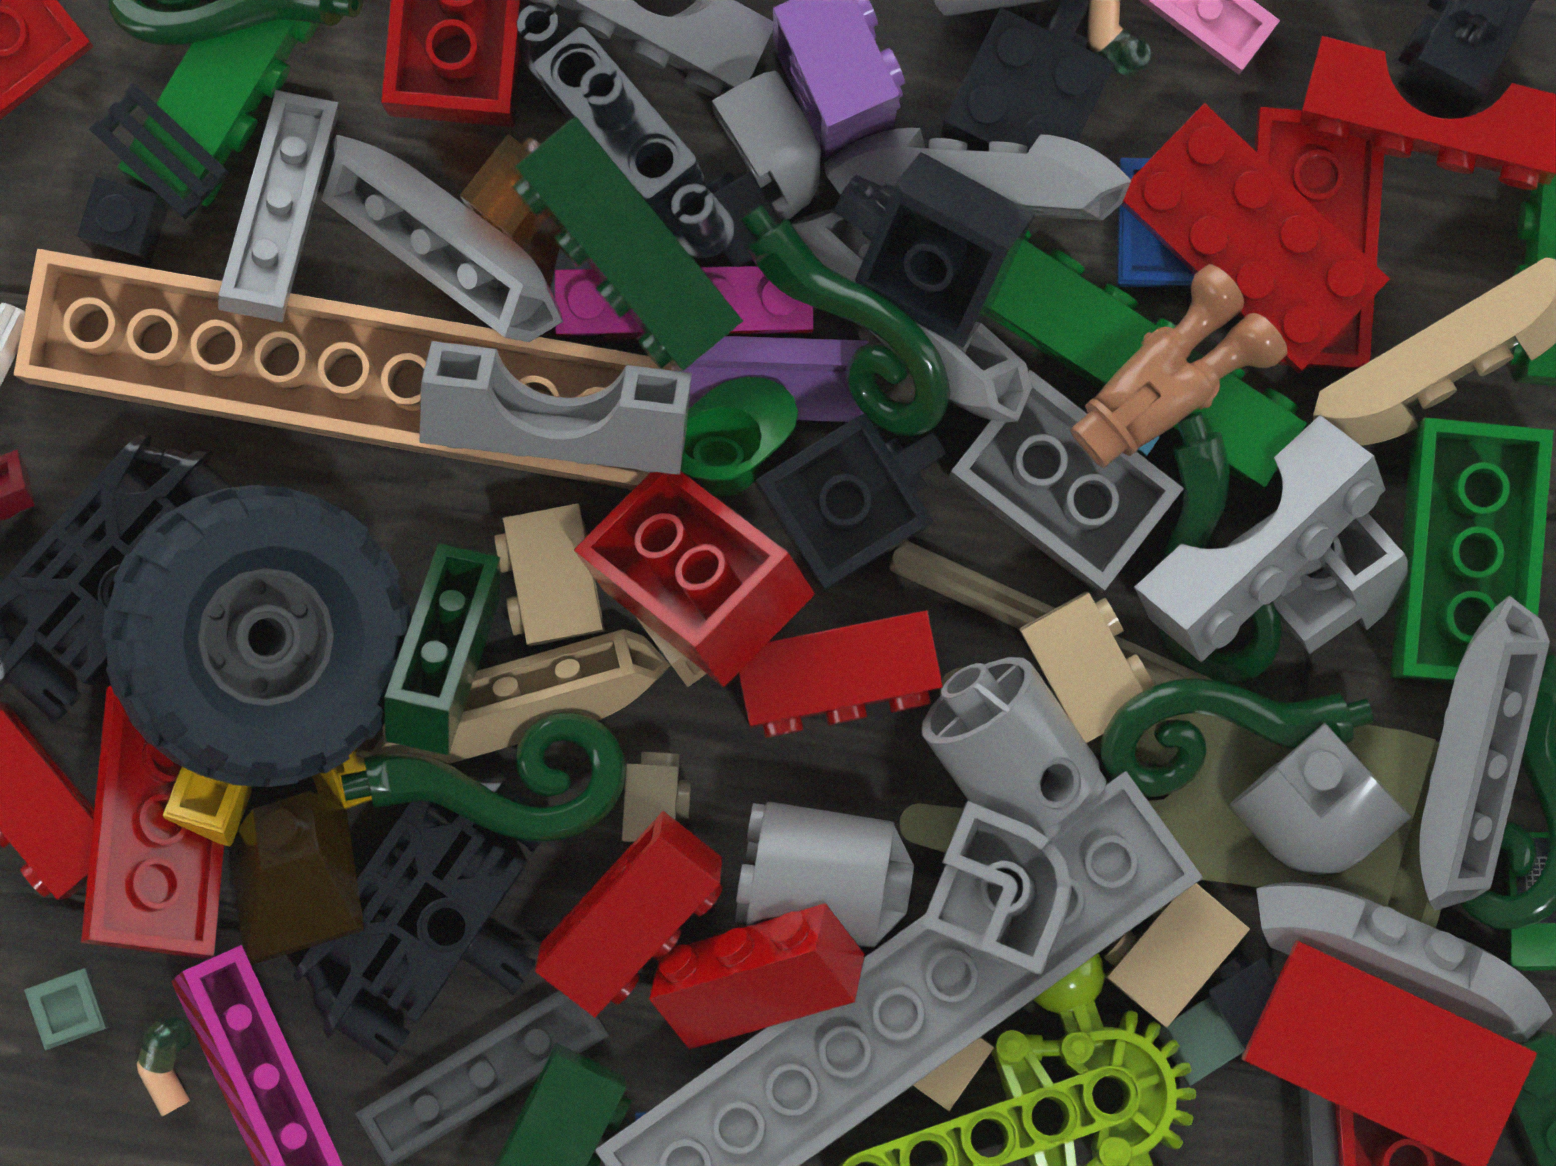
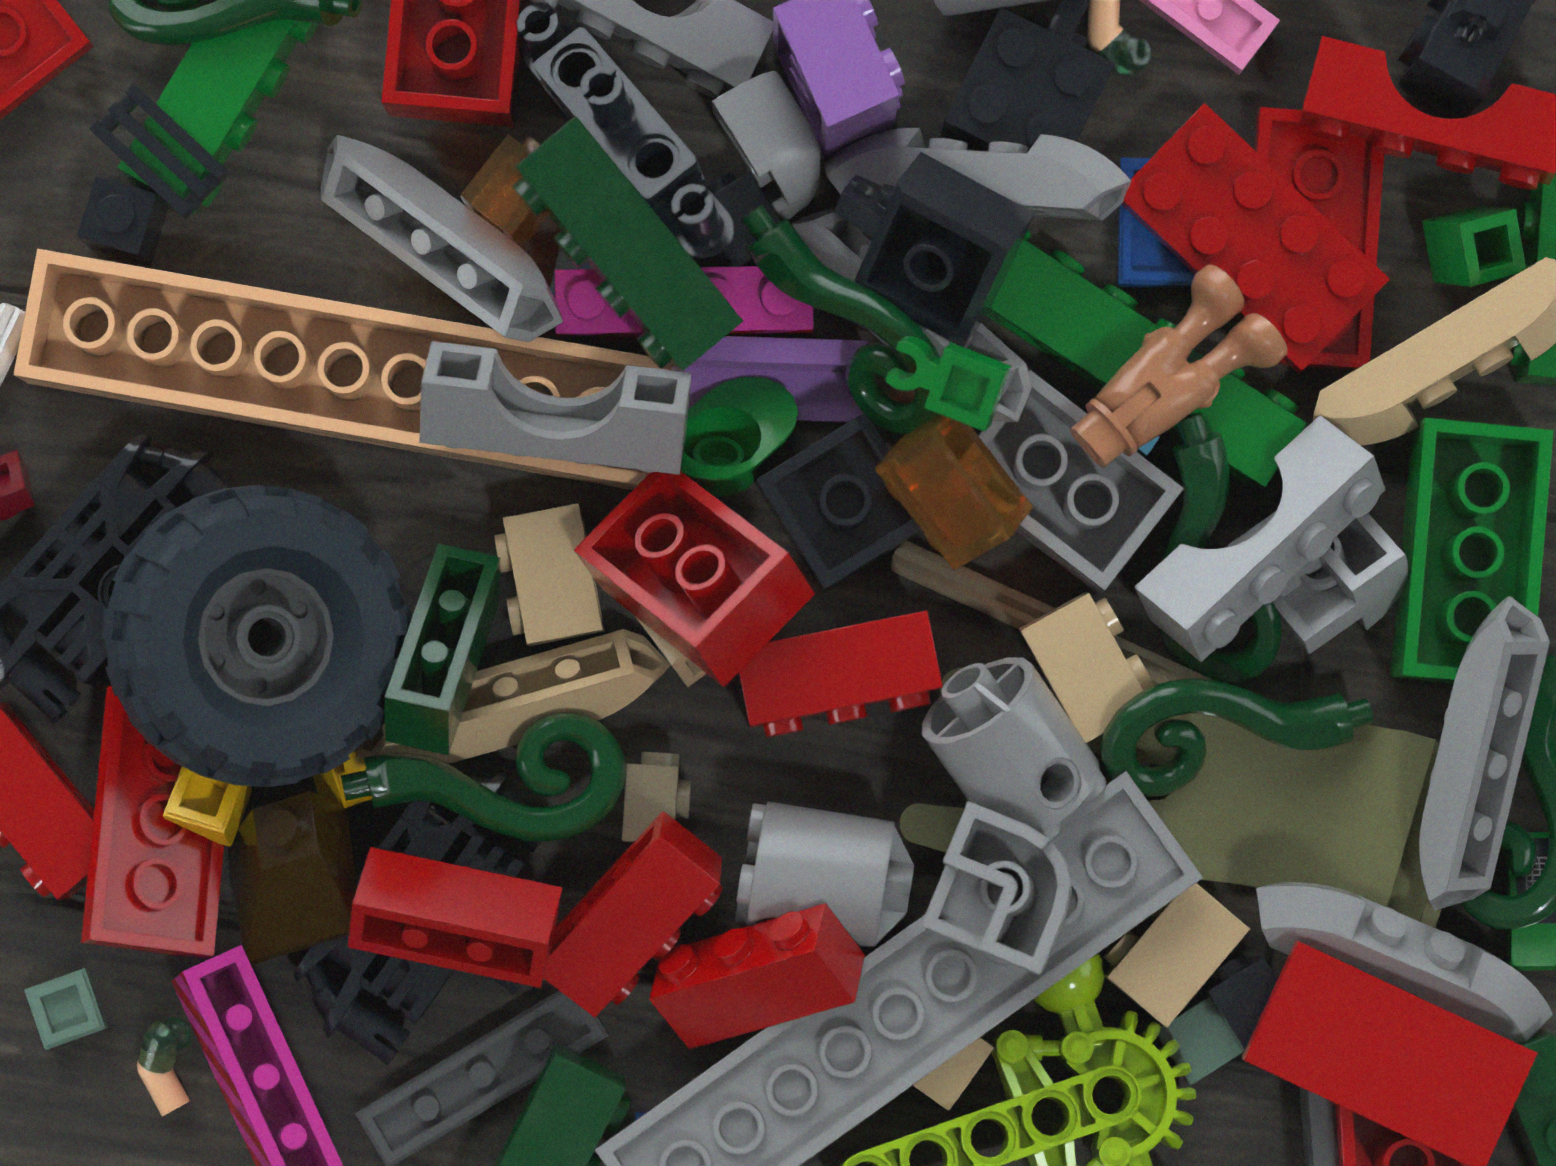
(278, 206): light grey plate -> none
(454, 917): none -> red brick
(954, 489): none -> clear orange brick
(960, 382): none -> green plate
(1319, 807): light grey brick -> none
(1474, 245): none -> green brick

